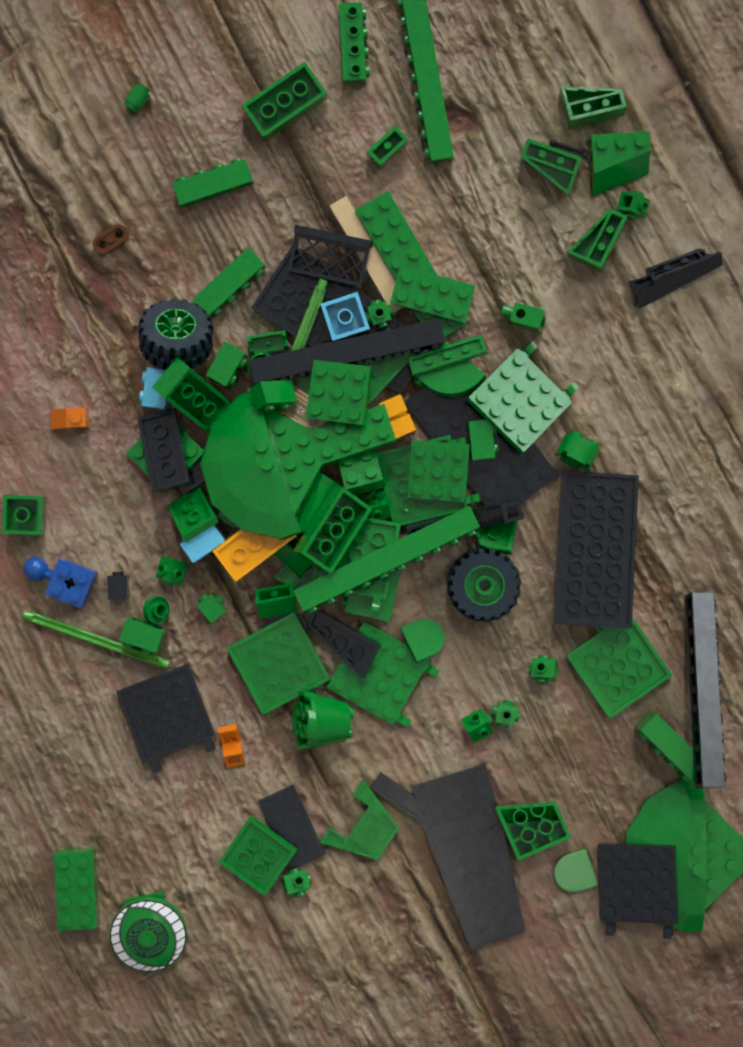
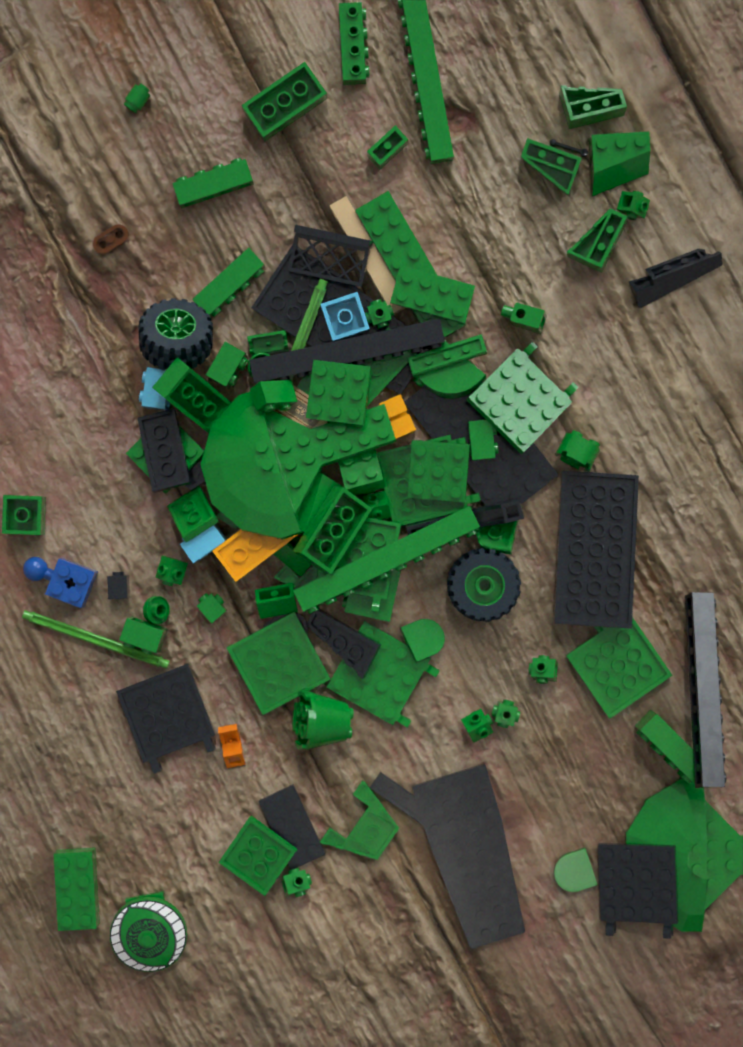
(69, 418): orange slope -> none
(533, 827): green wedge -> none

